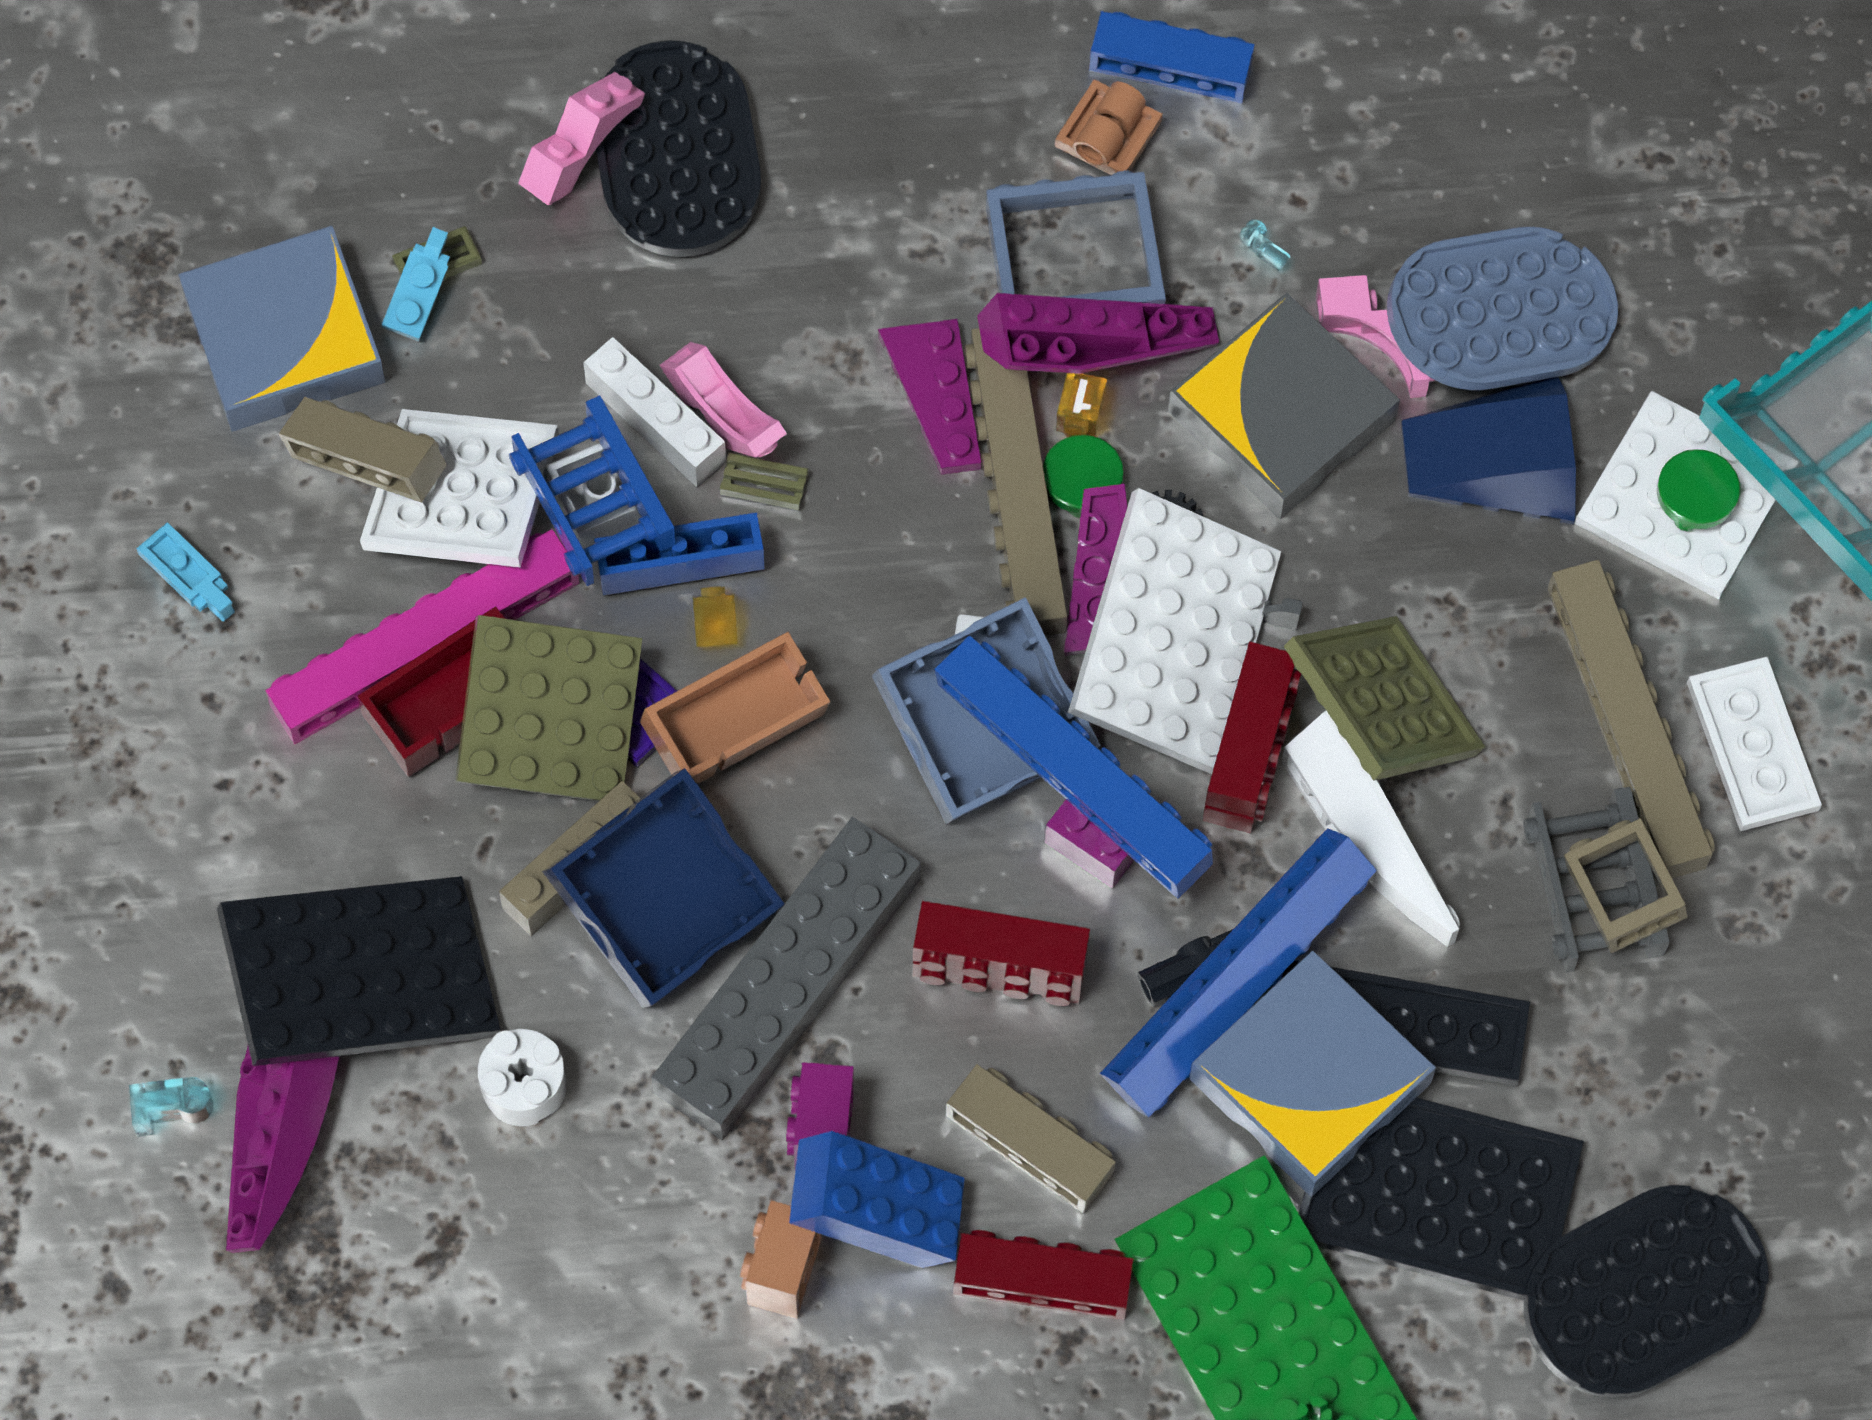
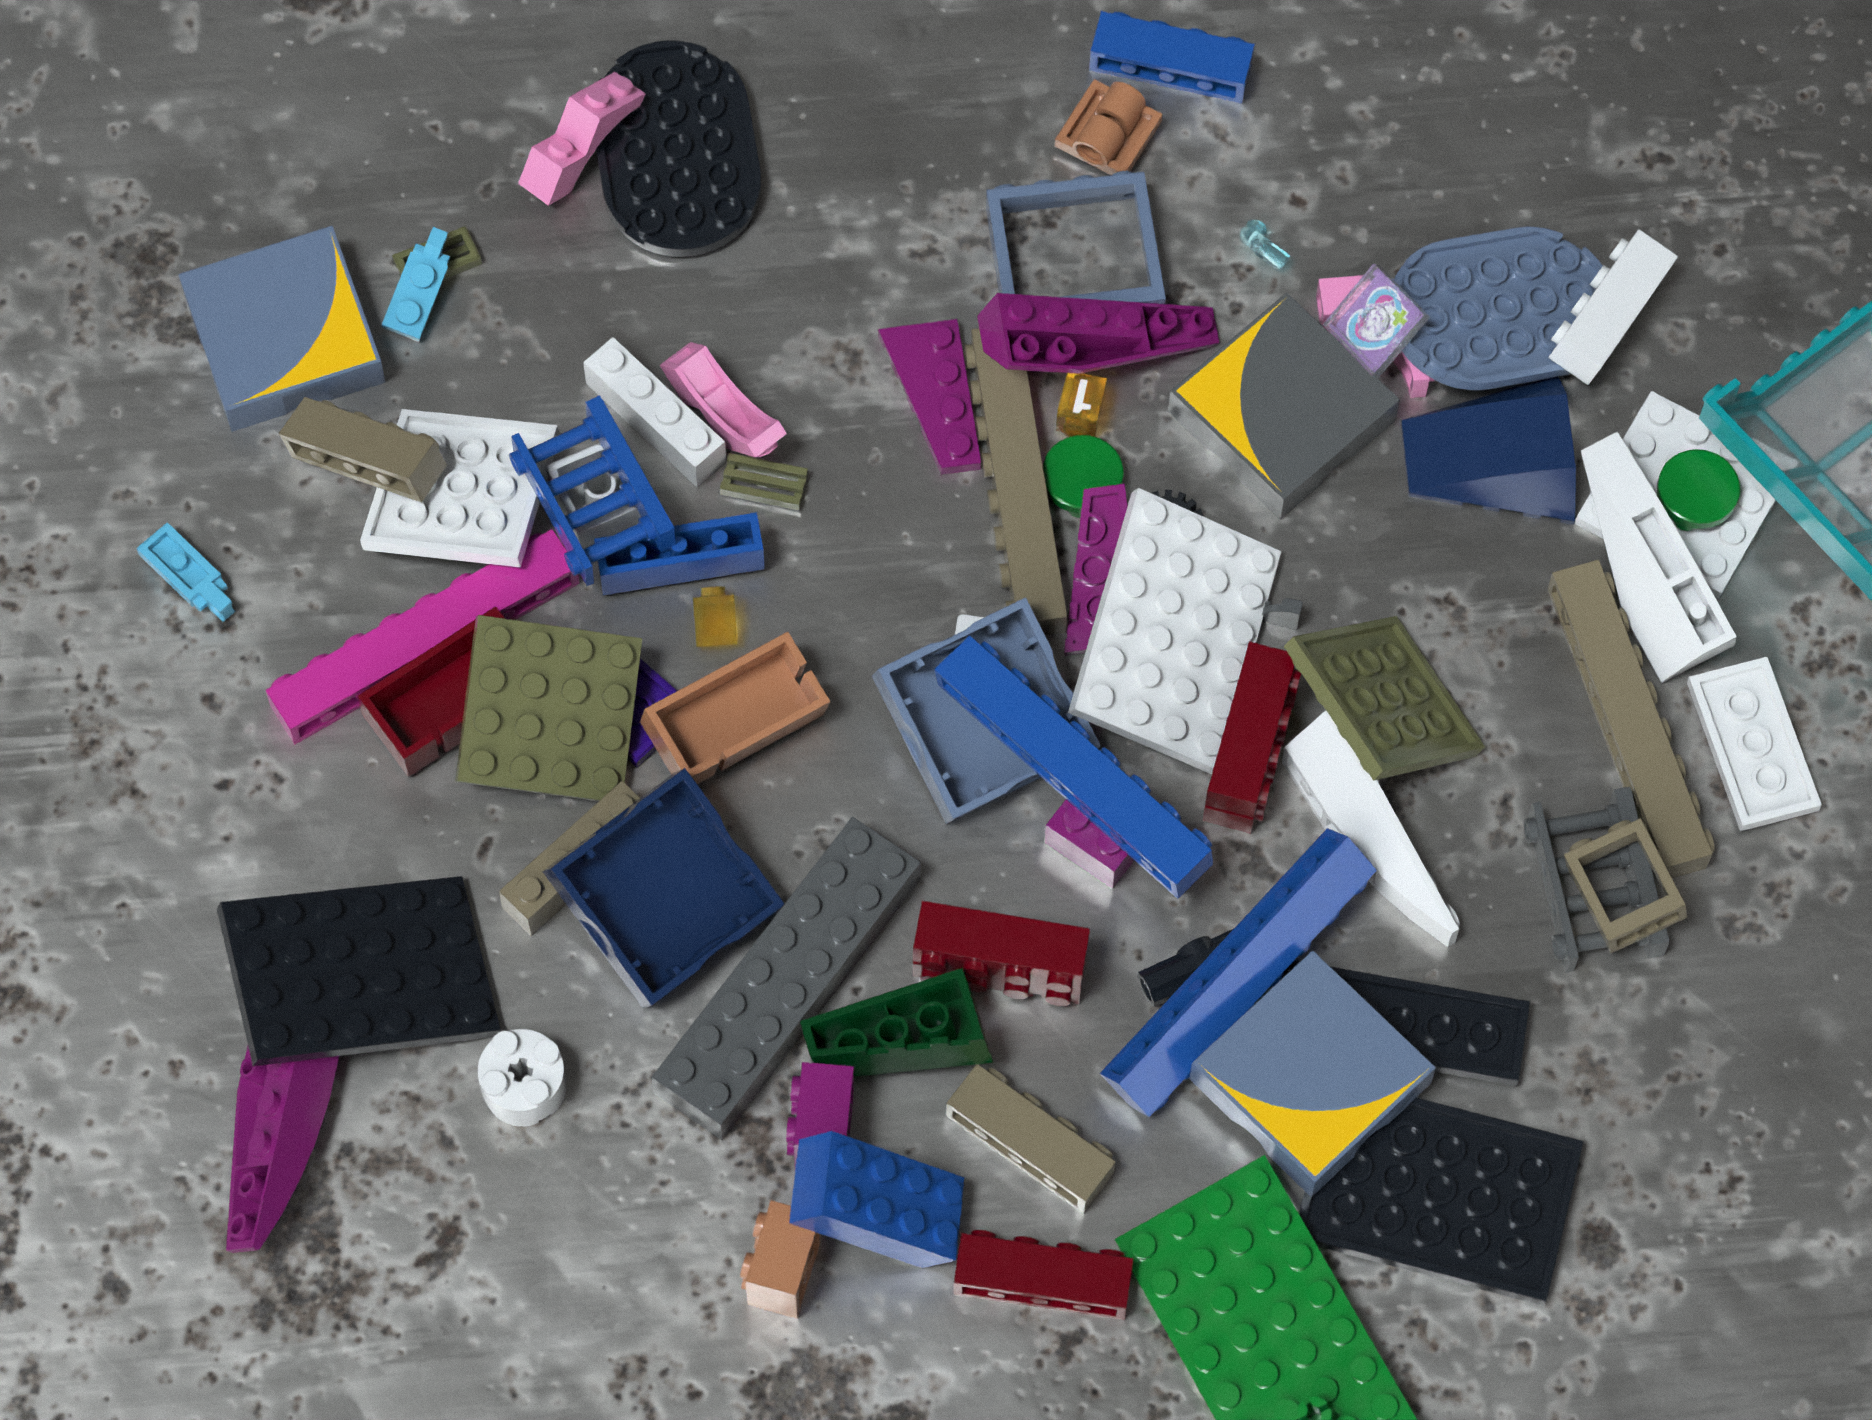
(167, 1102): clear light blue leg -> none
(903, 1029): none -> dark green wedge
(1376, 320): none -> clear tile
(1612, 307): none -> white brick
(1645, 1291): black plate -> none
(1652, 567): none -> white wedge

